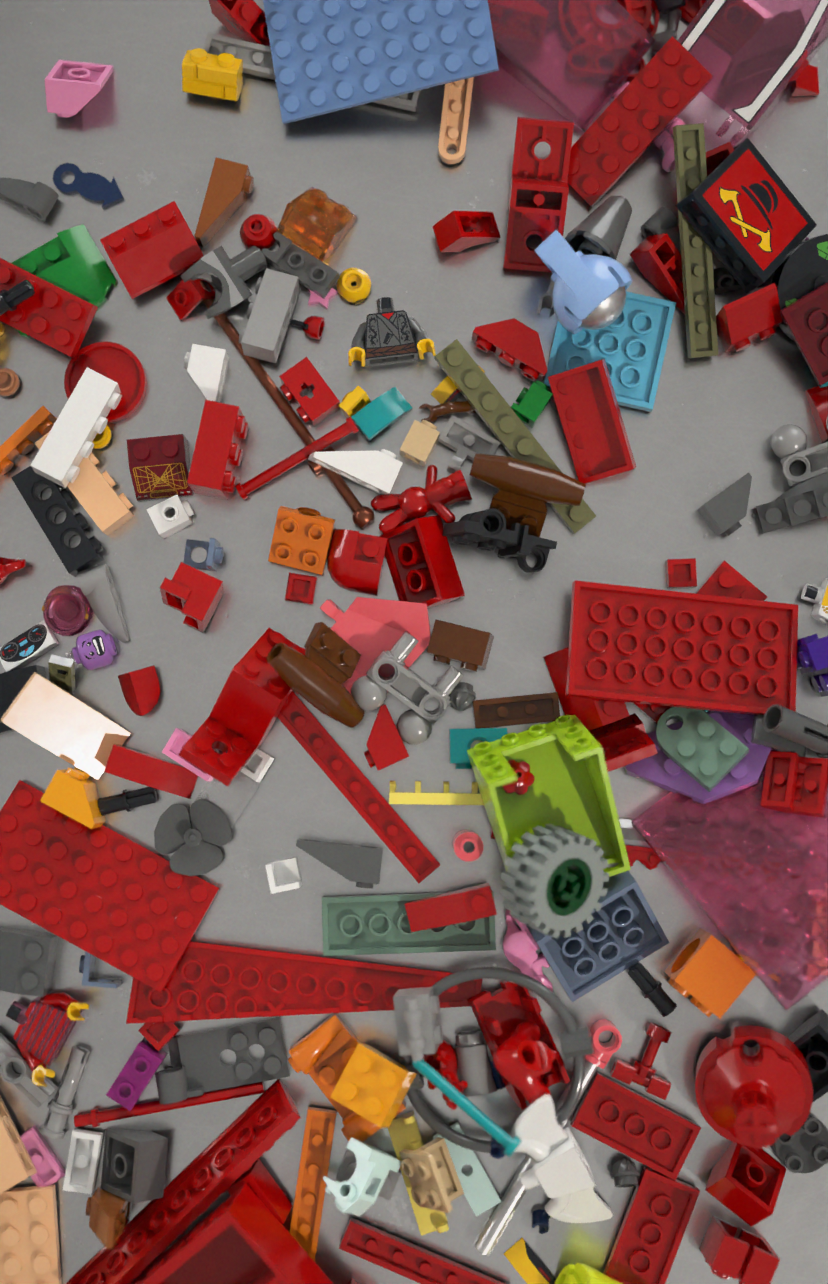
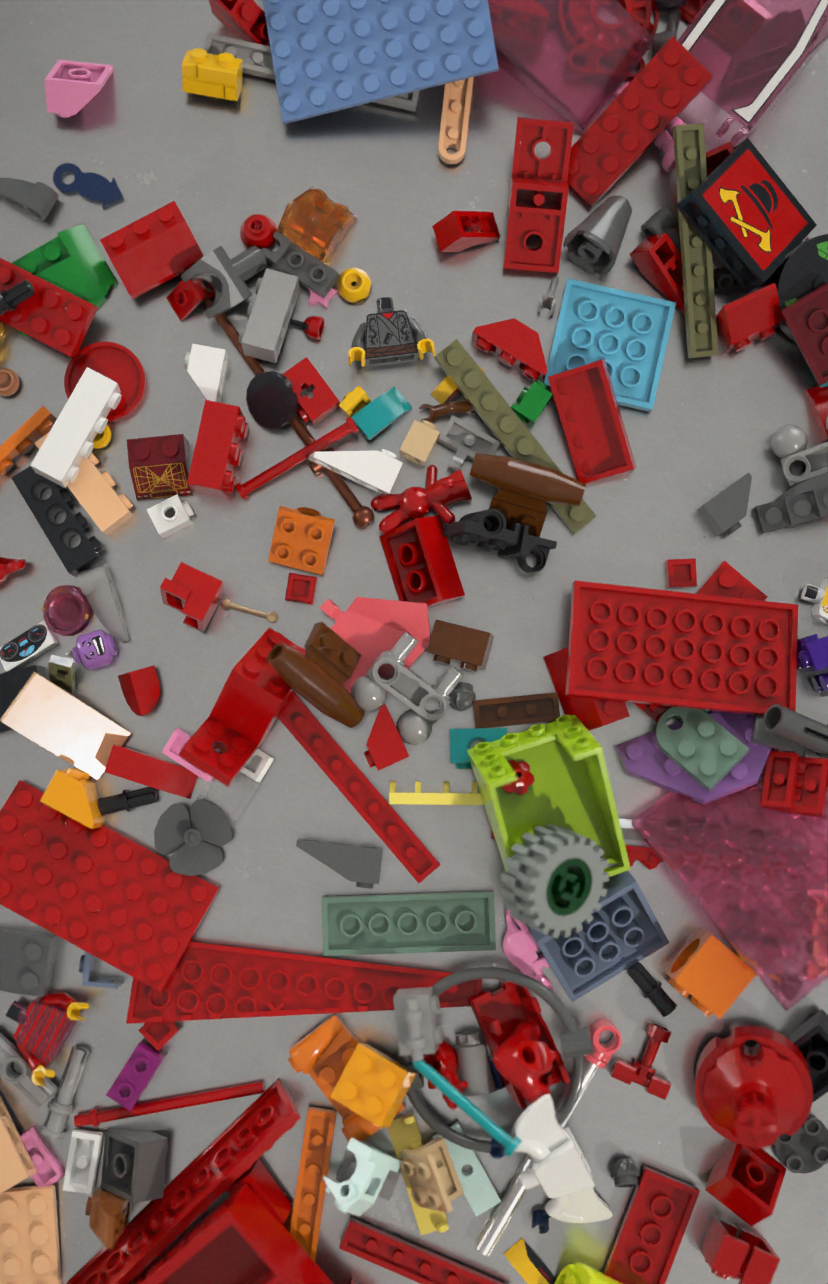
(199, 1065): dark grey hinge -> none
(213, 550): sand blue bracket -> none
(223, 197): dark orange slope -> none
(271, 399): none -> black tile
(272, 617): none -> tan hinge
(283, 875): white panel -> none
(356, 560): red brick -> none
(451, 908): red slope -> none
(464, 836): coral brick -> none
(586, 288): light blue piece -> none
(624, 742): red slope -> none
(635, 1126): red plate -> none
(807, 82): red slope -> none

